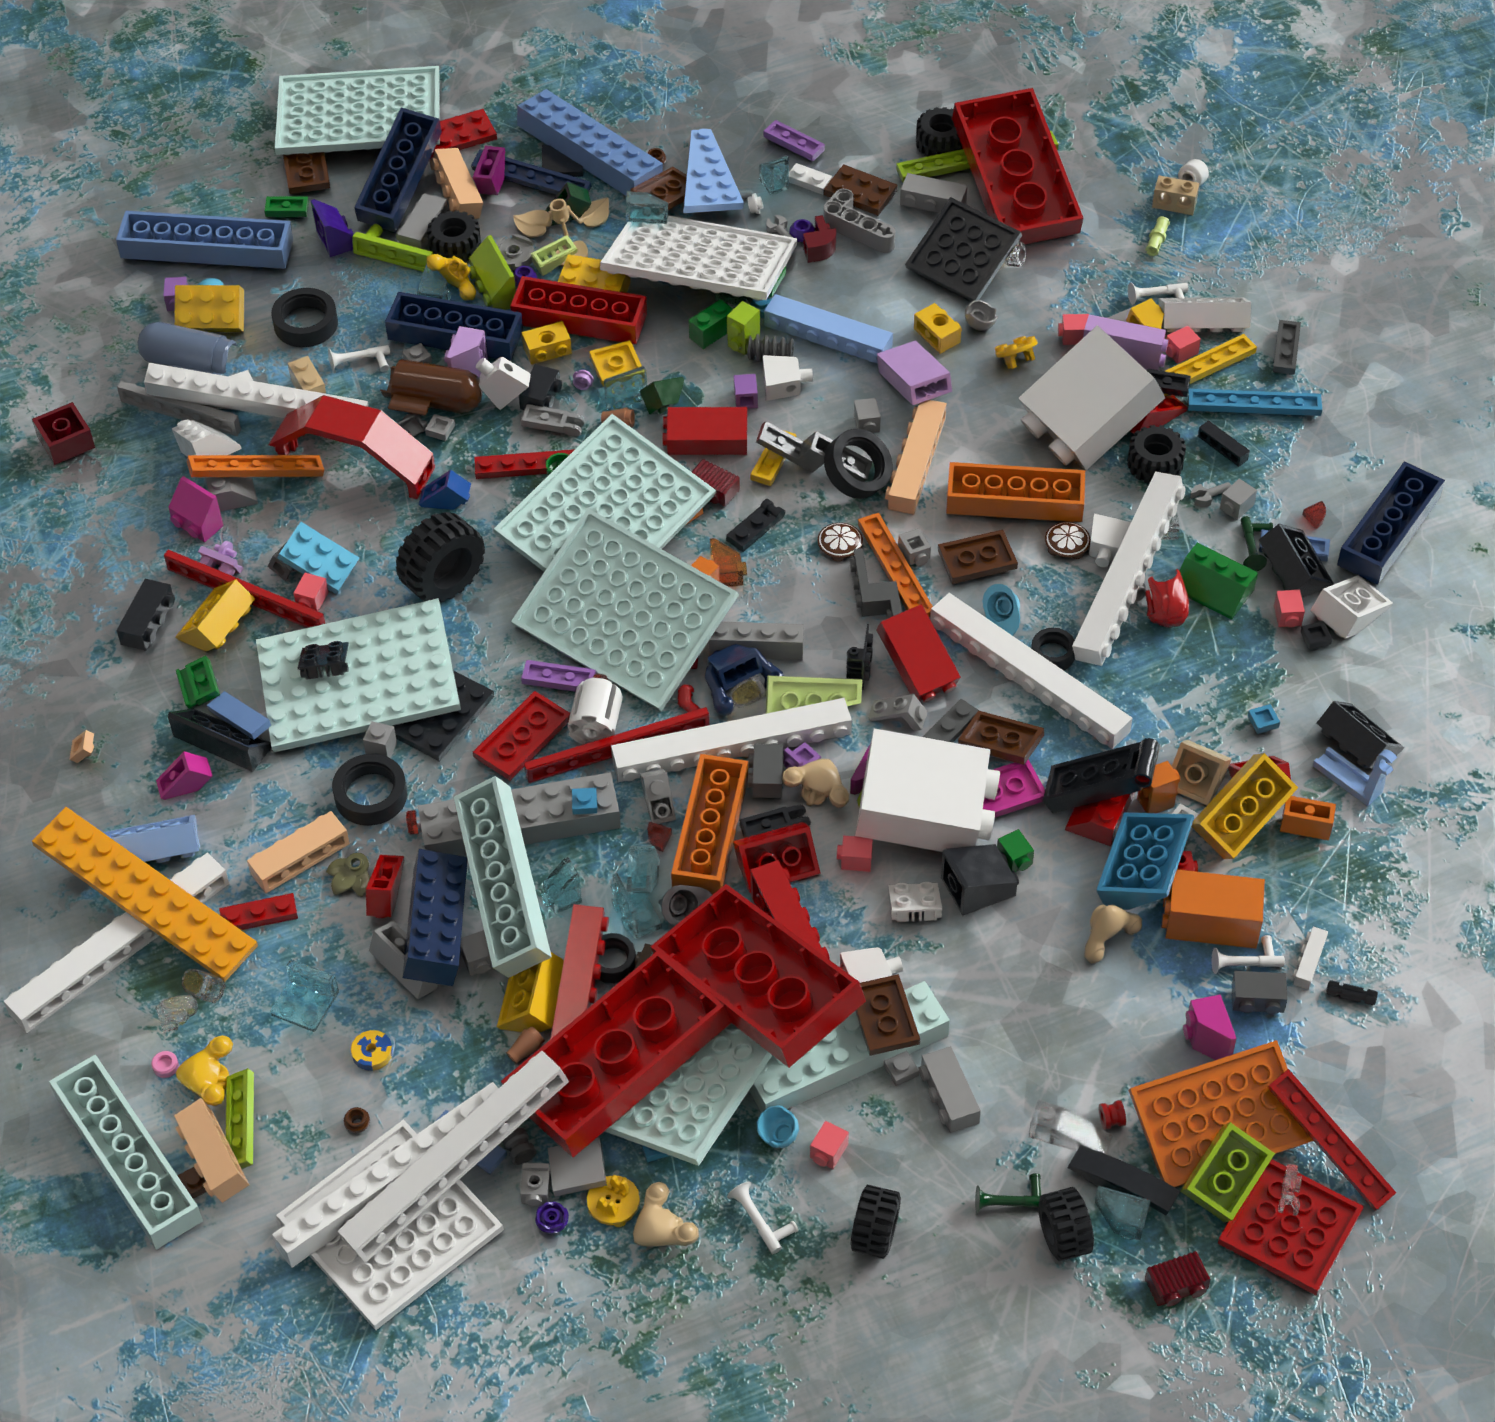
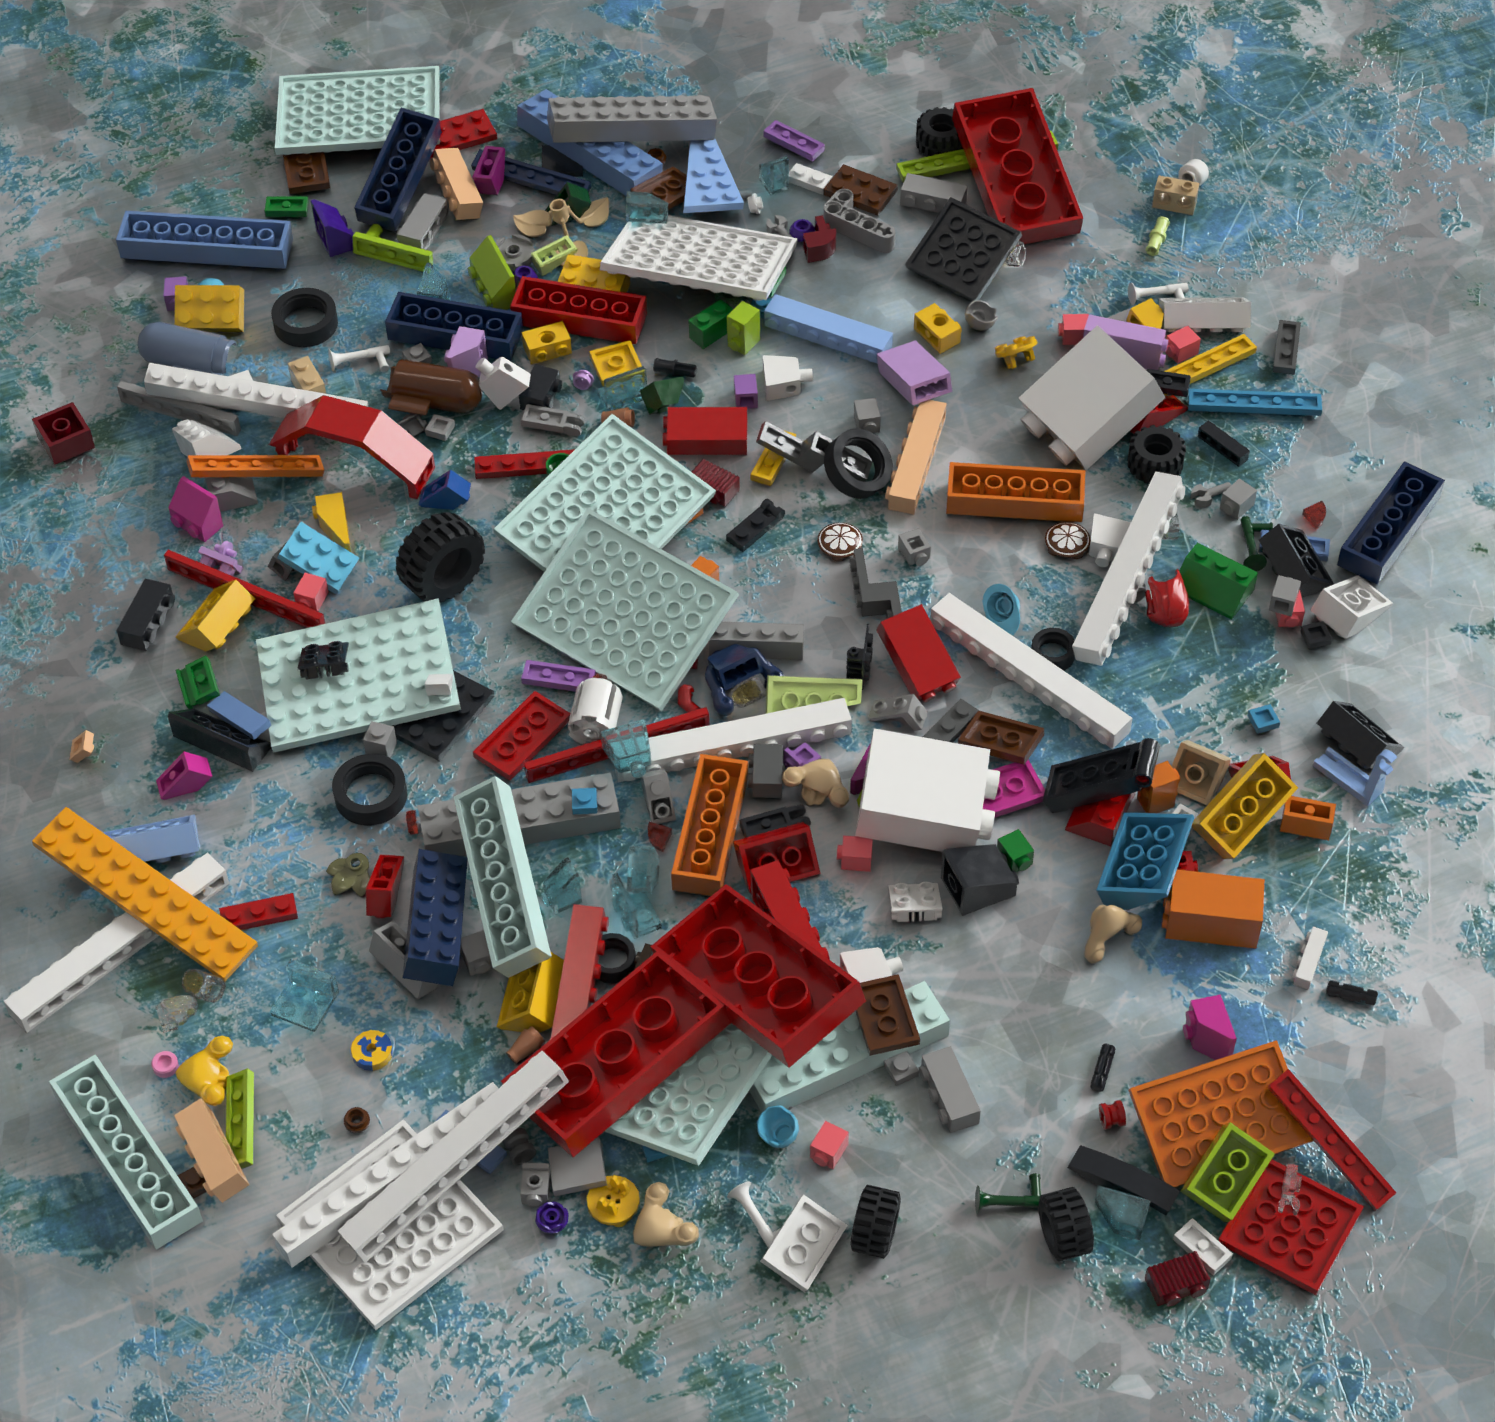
(298, 852): light nougat brick -> none
(332, 518): none -> yellow slope
(439, 684): none -> white slope
(454, 235): black tyre -> none
(455, 273): yellow head -> none
(628, 747): none -> clear light blue torso
(631, 119): none -> light grey brick
(674, 368): none -> black axle
(681, 901): flat silver piece -> none
(729, 562): clear orange slope -> none
(772, 348): dark grey piece -> none
(803, 1243): none -> white plate
(893, 562): orange plate -> none
(977, 556): reddish brown plate -> none
(1065, 1129): clear slope -> none
(1102, 1067): none -> black axle
(1211, 1252): none -> white plate
(1259, 992): dark grey brick -> none
(1269, 960): white piece -> none
(1284, 595): none -> light grey brick

